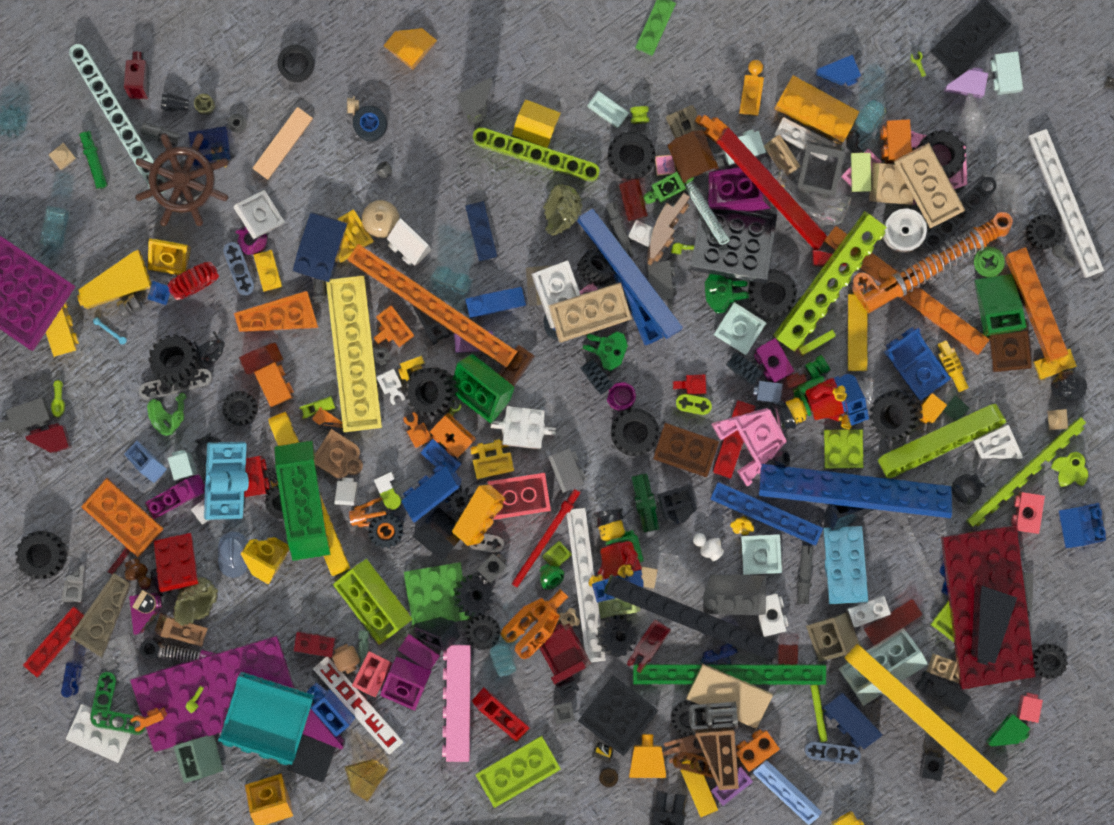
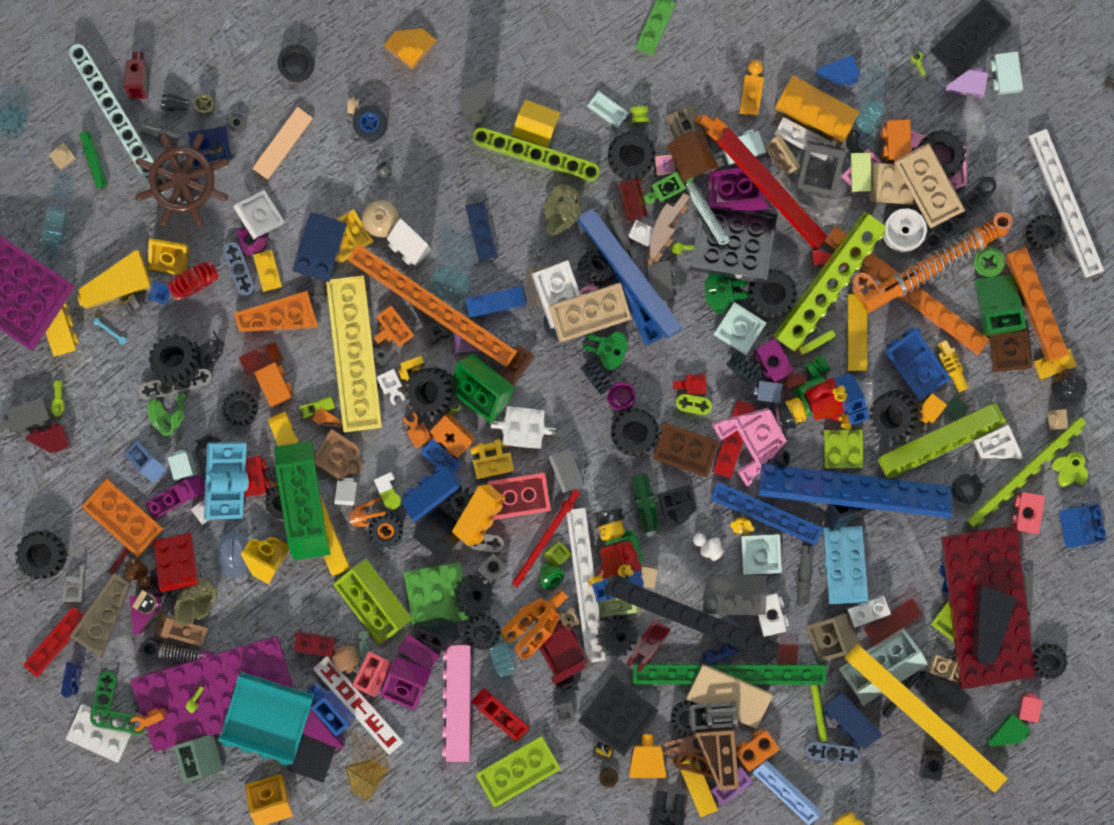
(909, 683): none -> black bar

